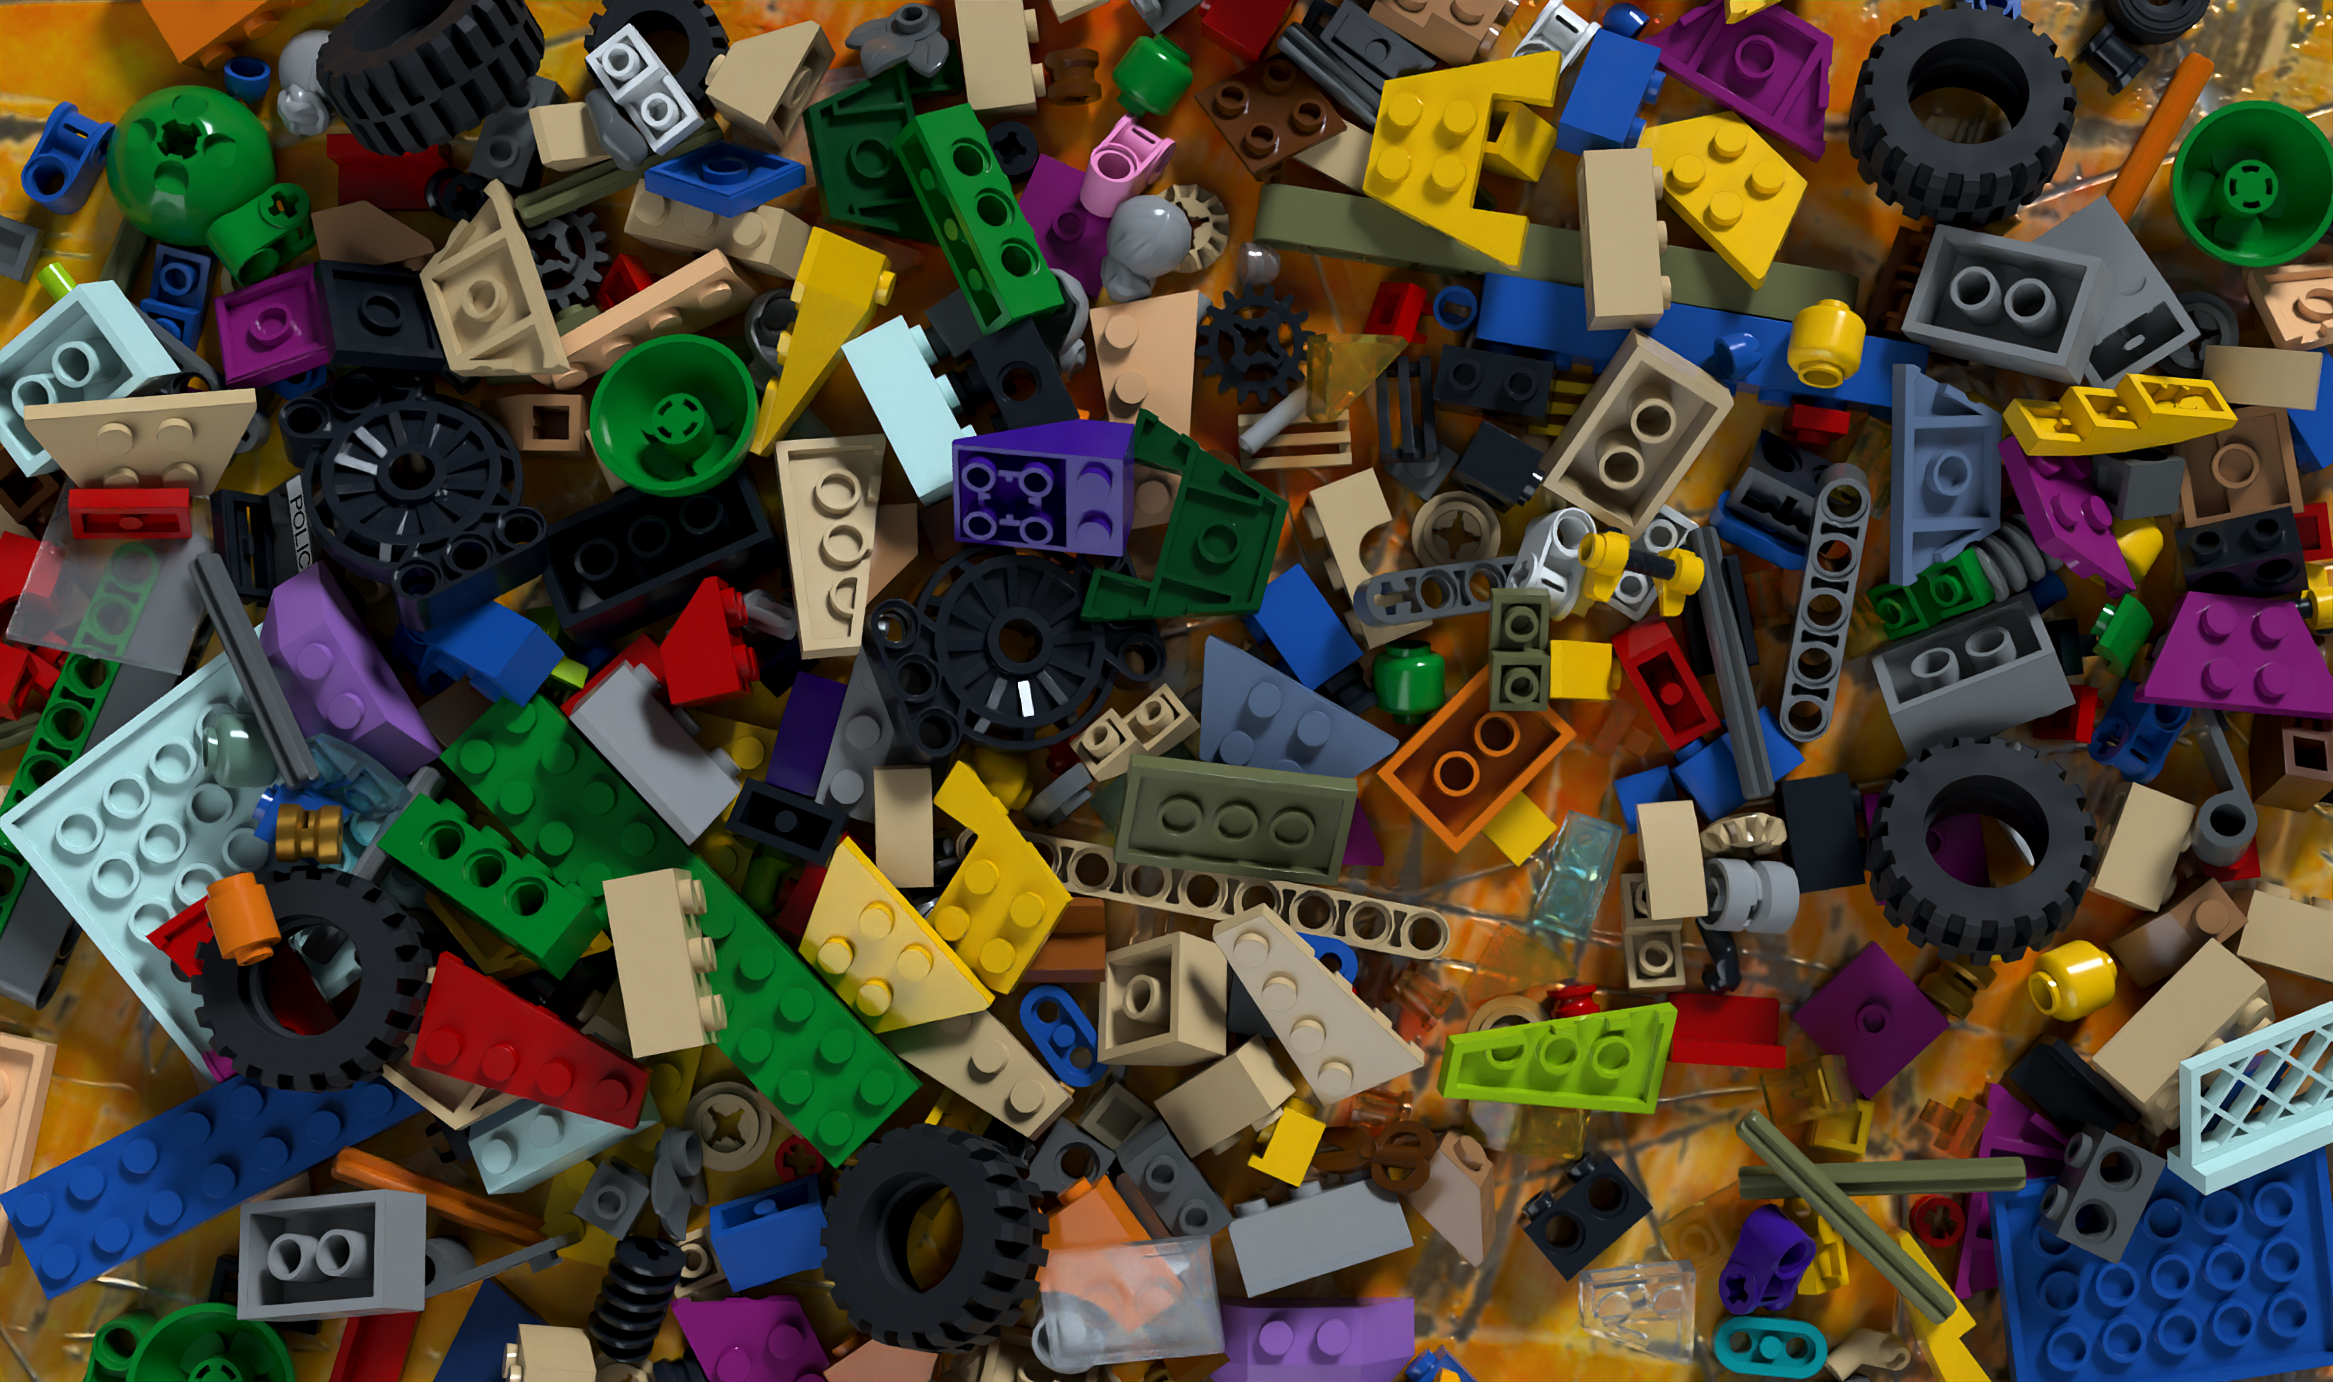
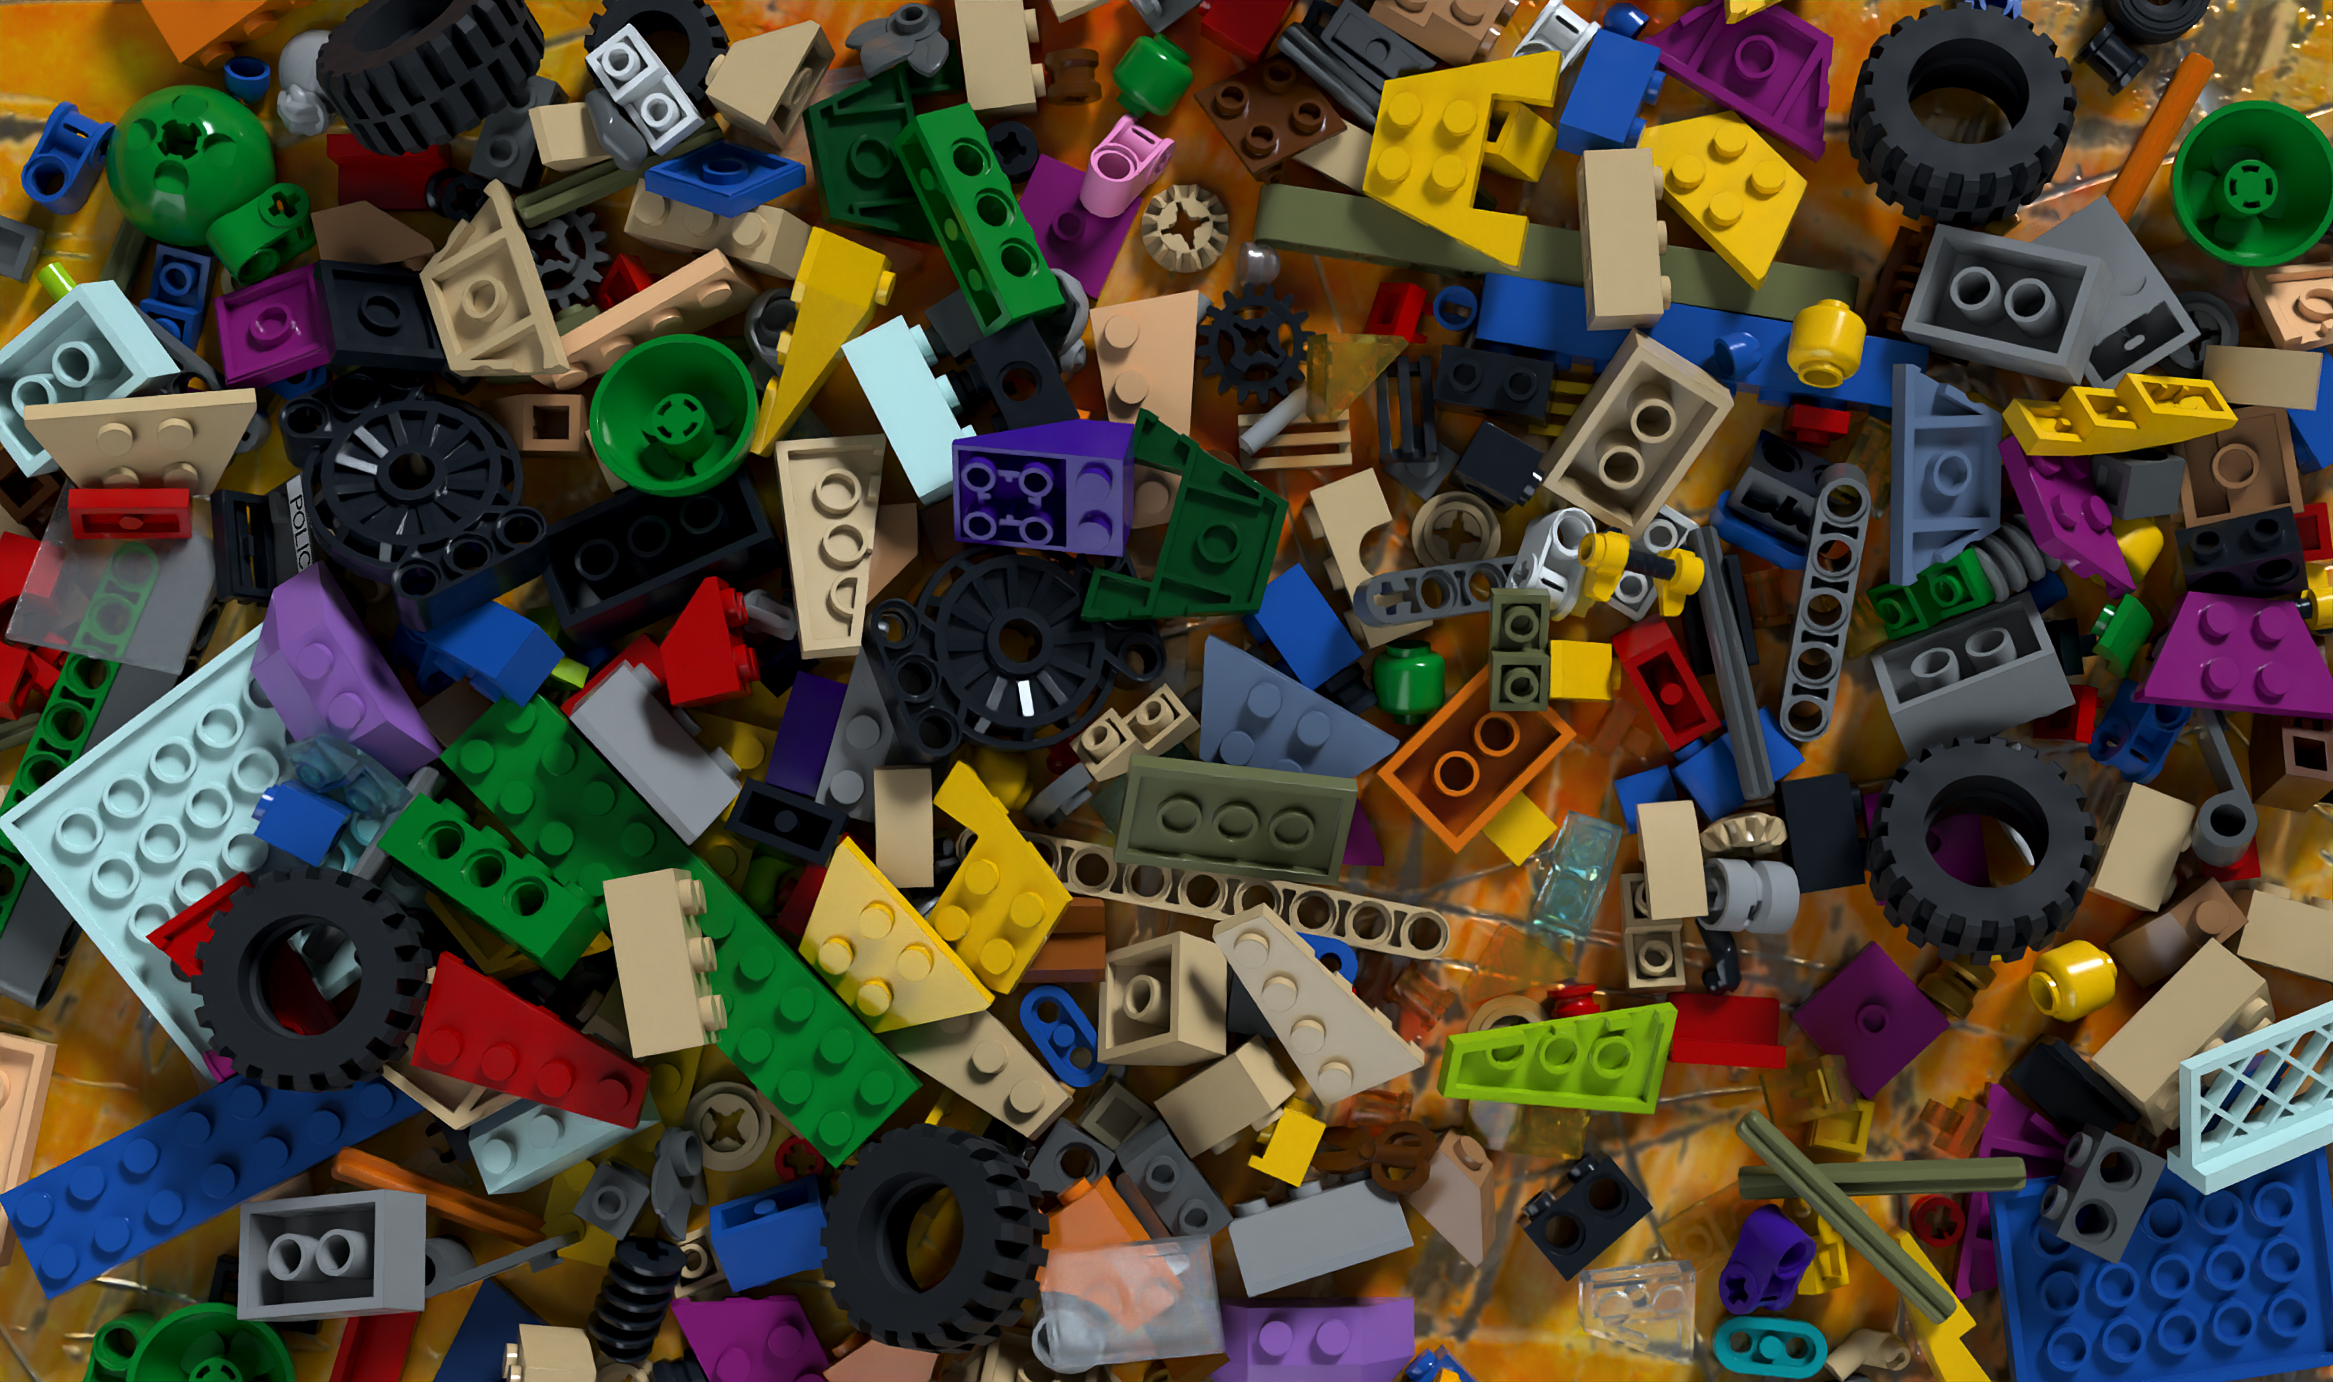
(238, 752): sand green head -> none
(242, 919): orange brick -> none
(254, 672): dark grey axle -> none
(309, 833): pearl gold wheel -> none
(1143, 243): light grey hair -> none

